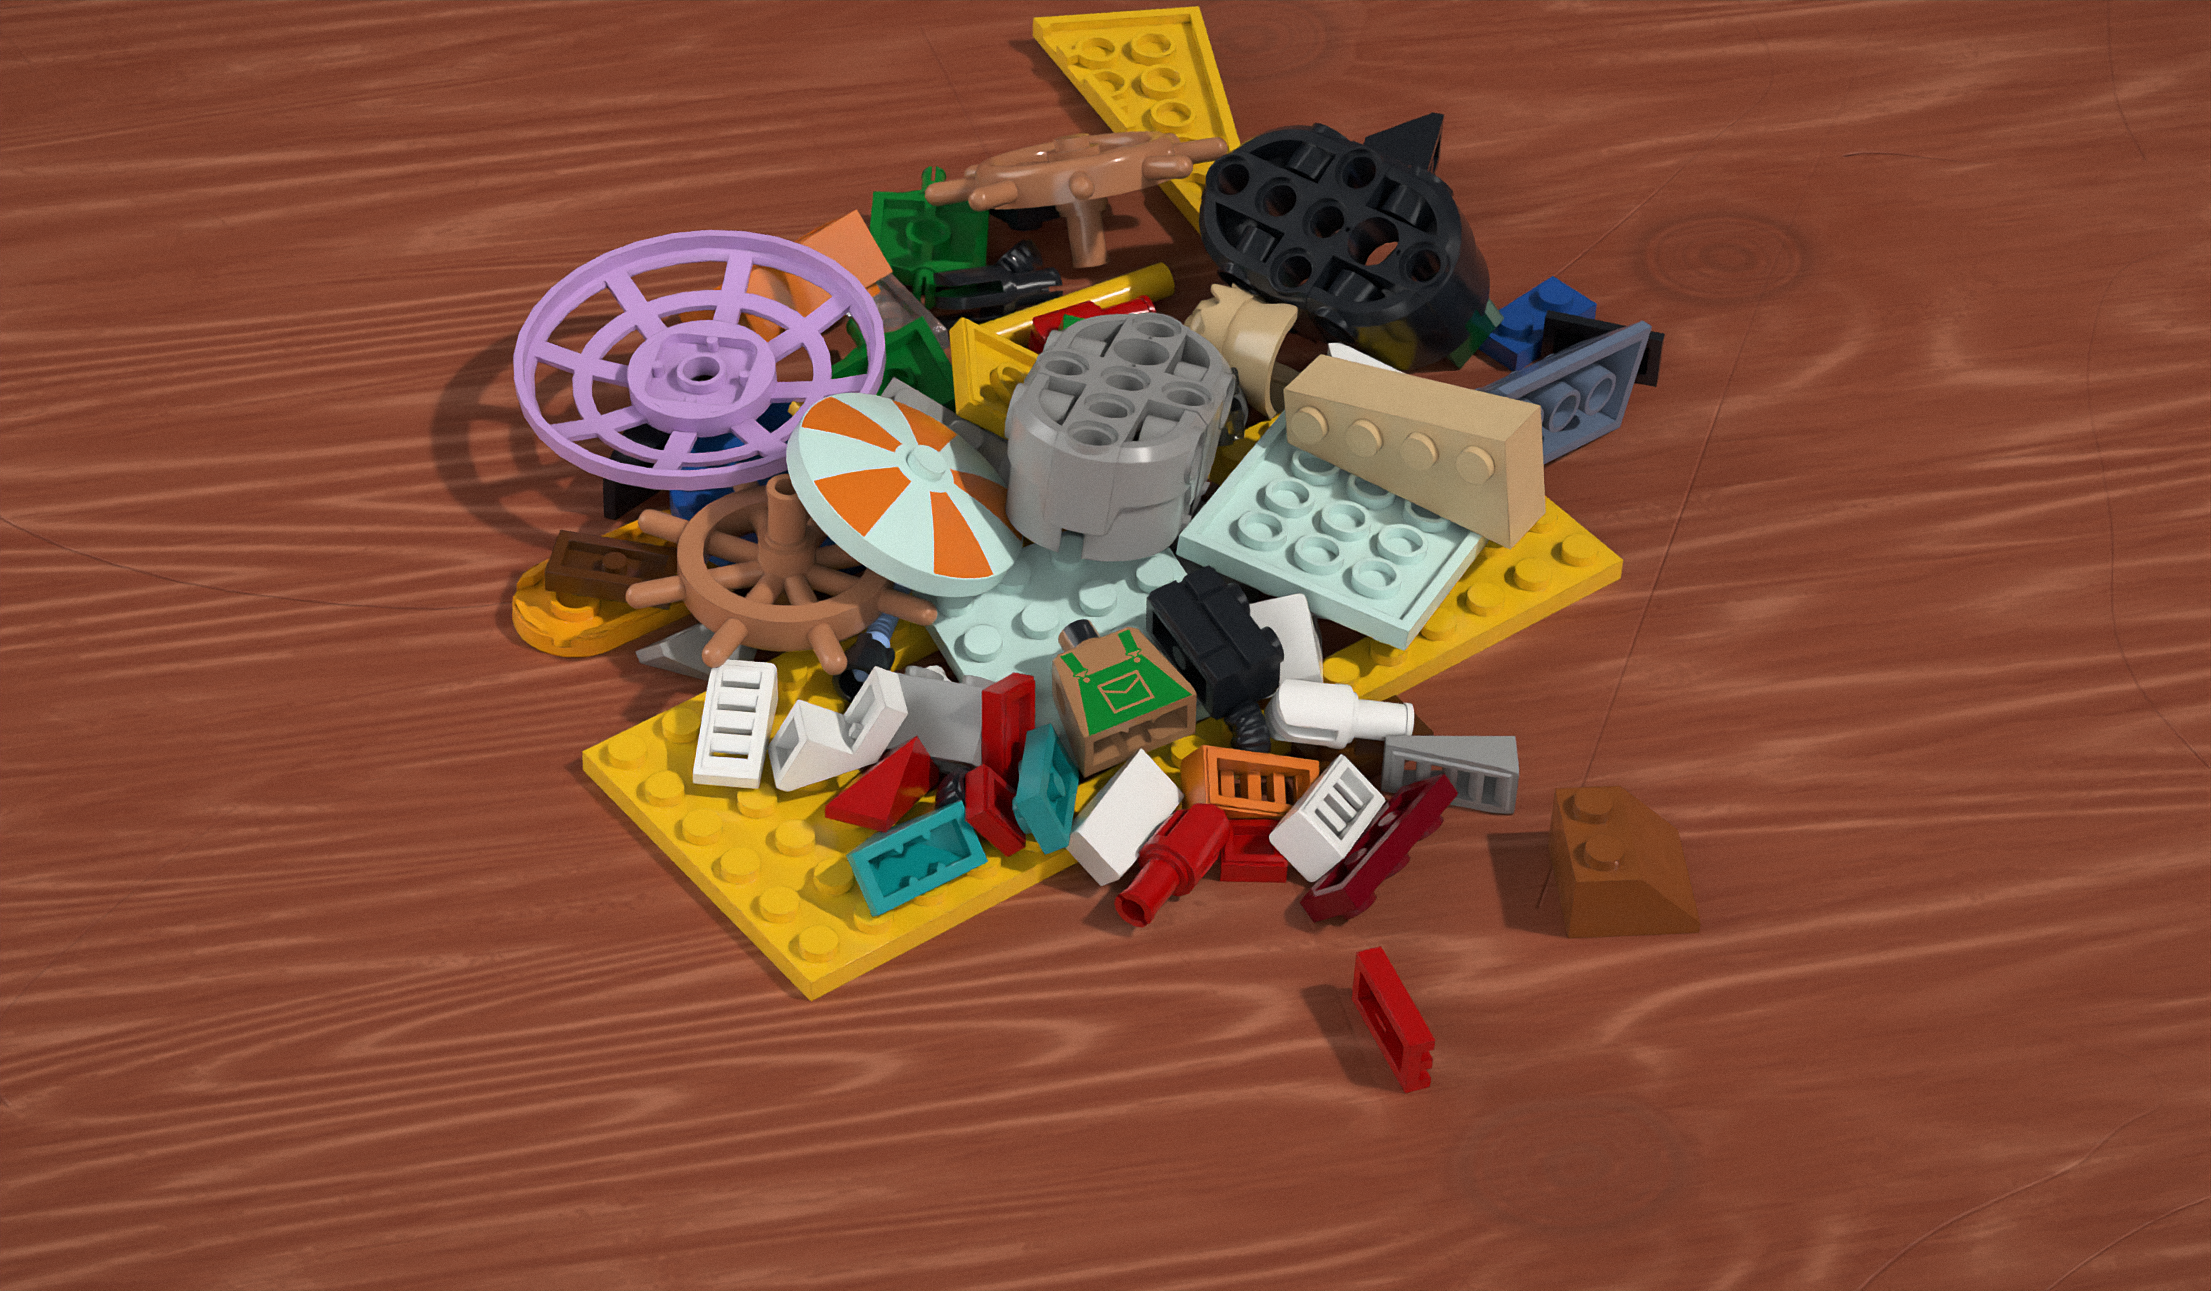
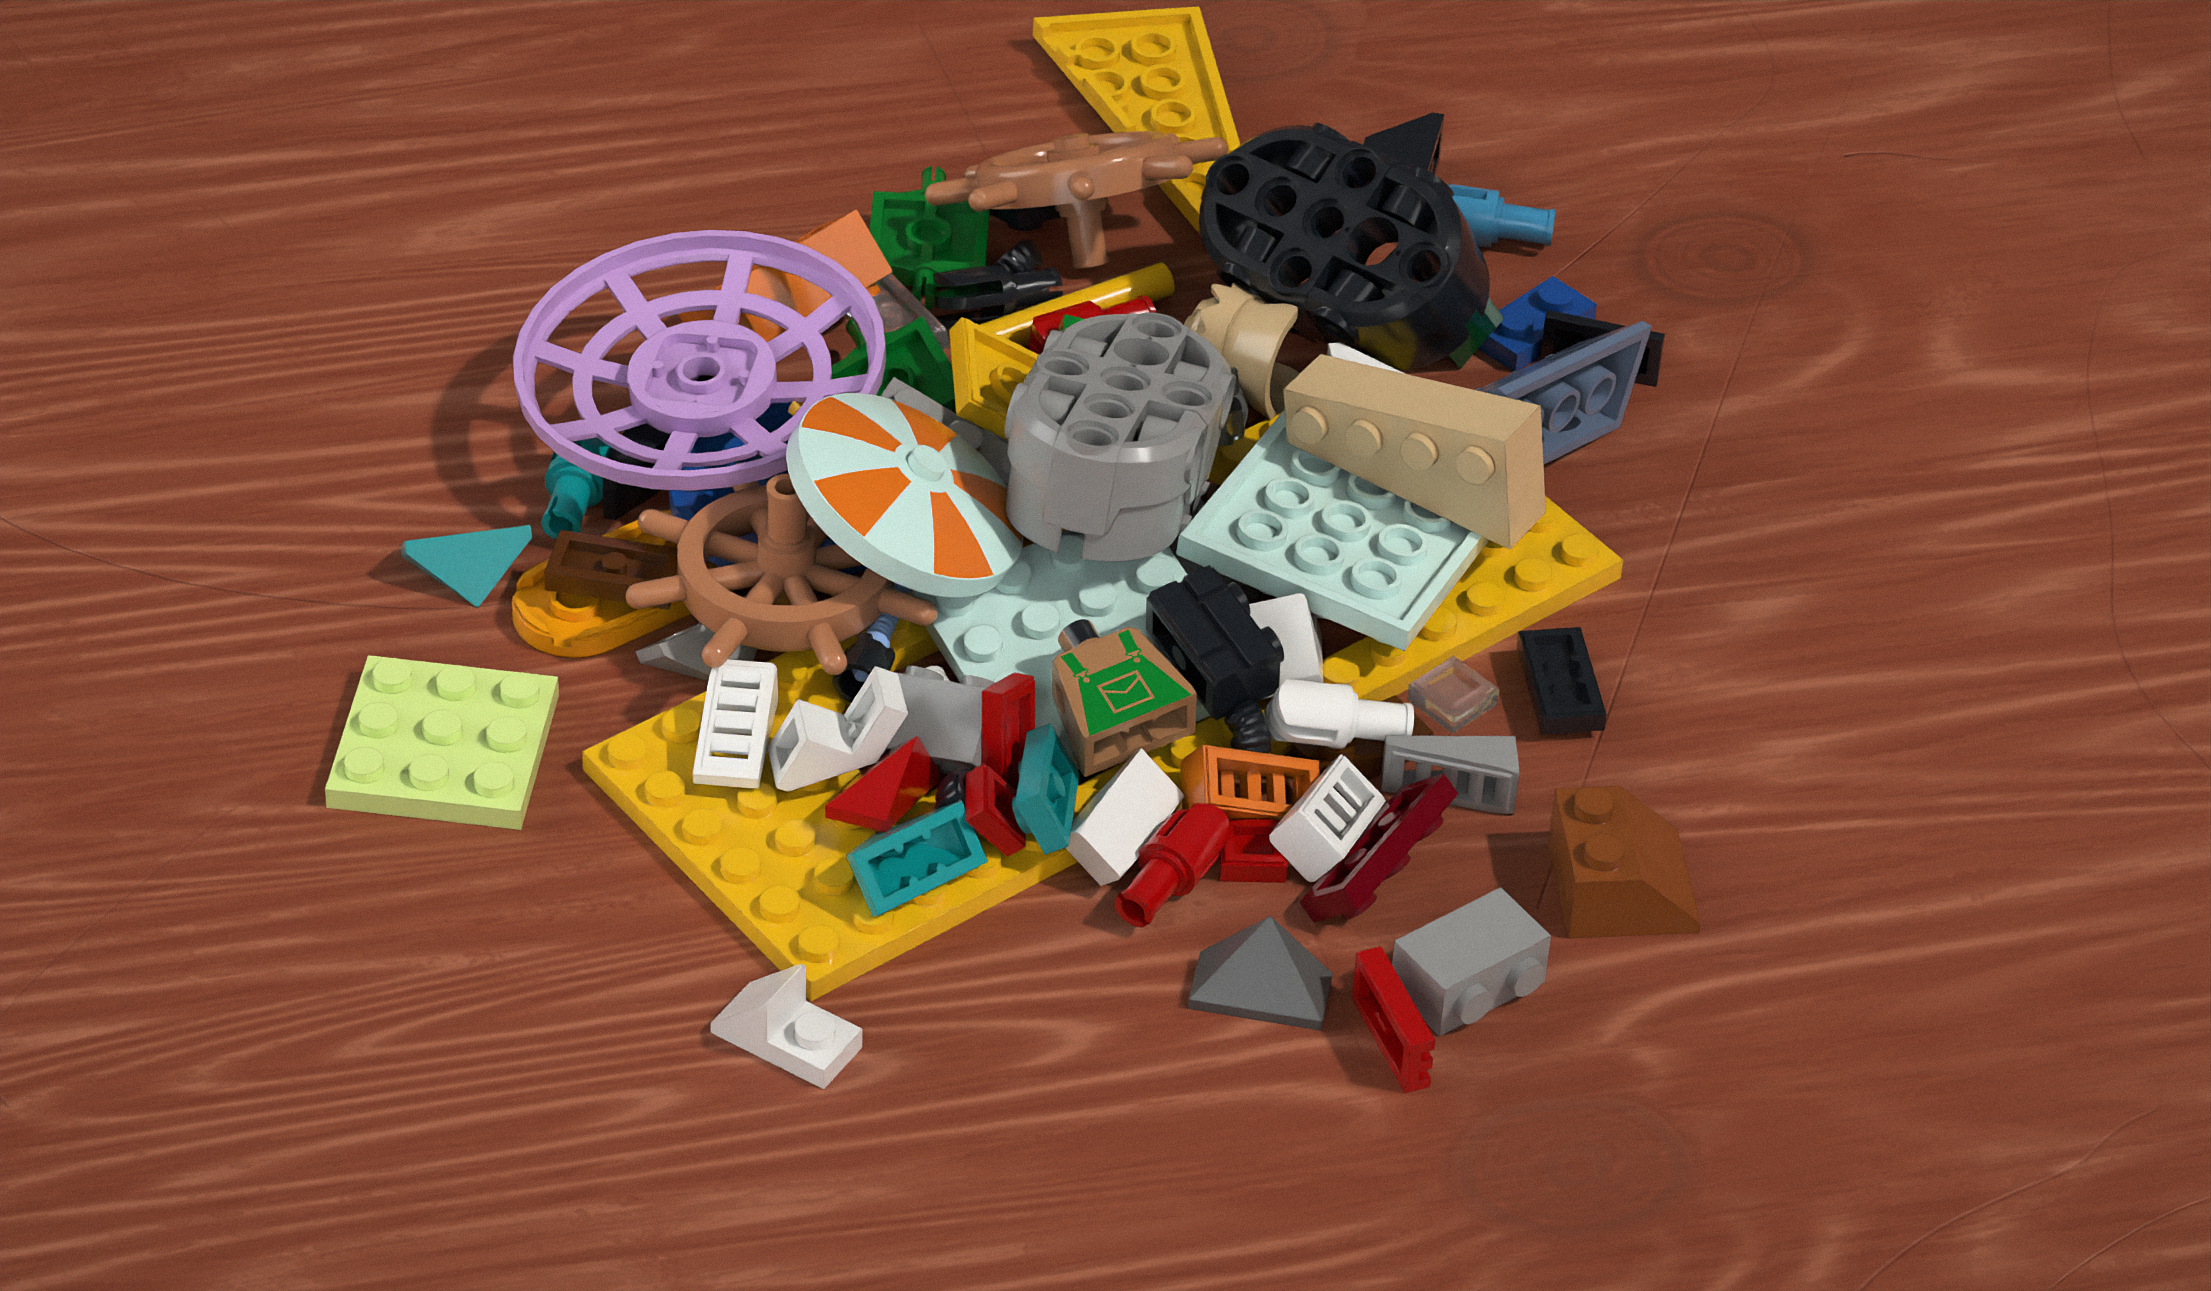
(443, 742): none -> yellowish green plate
(468, 561): none -> teal slope
(572, 490): none -> teal arm
(786, 1030): none -> white slope
(1262, 978): none -> dark grey slope
(1453, 694): none -> clear tile
(1472, 961): none -> light grey brick
(1494, 219): none -> dark azure arm
(1561, 681): none -> black plate

